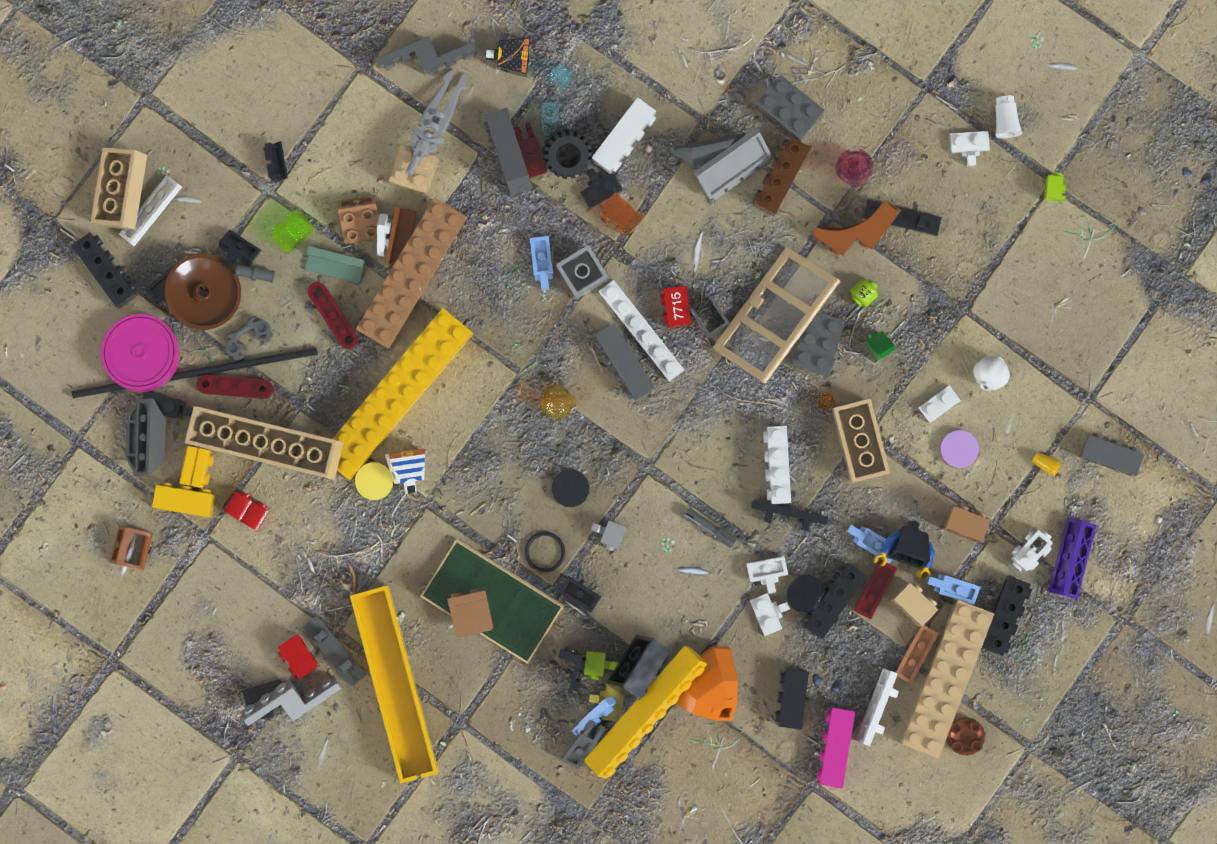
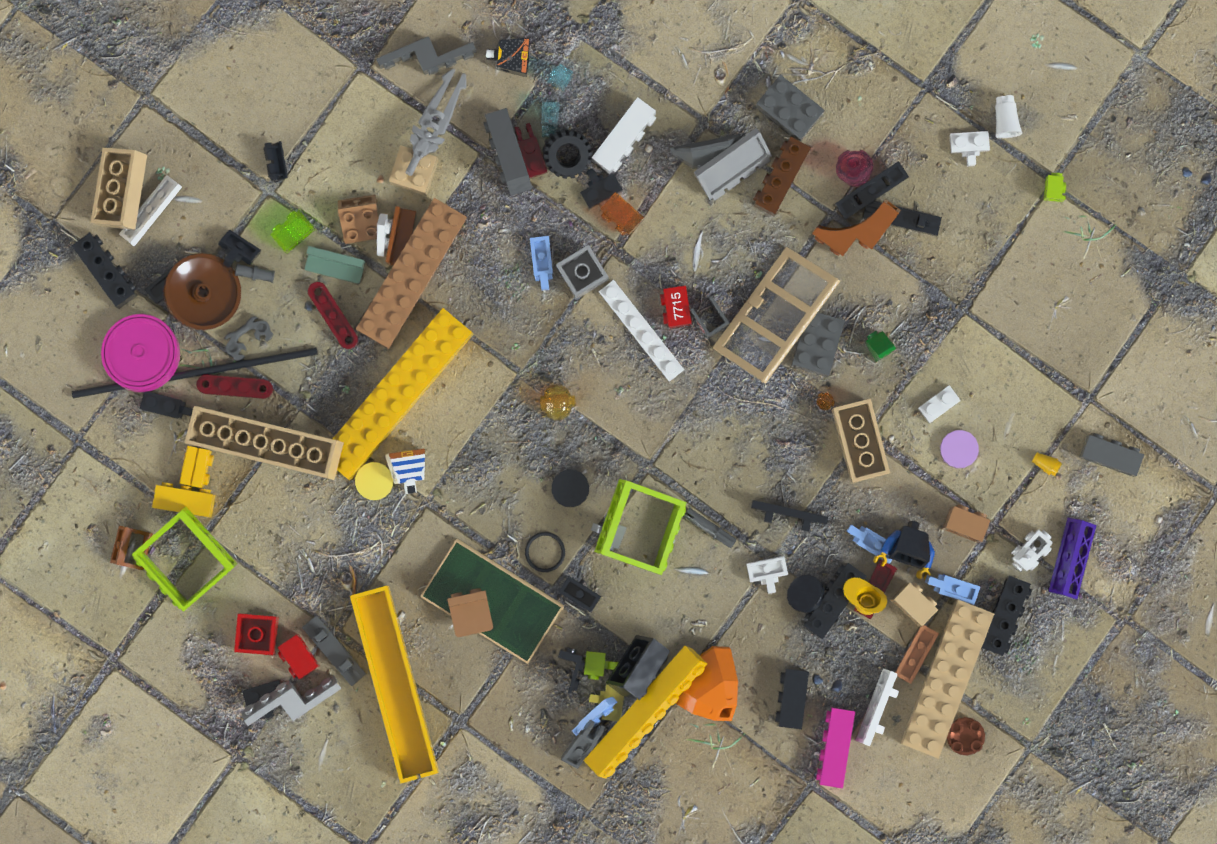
(145, 437): dark grey wedge -> none
(206, 538): none -> lime window
(246, 510): red brick -> none
(256, 634): none -> red brick
(613, 518): none -> lime window
(624, 361): dark grey brick -> none
(768, 613): white hinge -> none
(778, 465): white brick -> none
(864, 292): lime head -> none
(864, 596): none -> yellow piece
(872, 190): none -> black hinge
(991, 373): white plant -> none

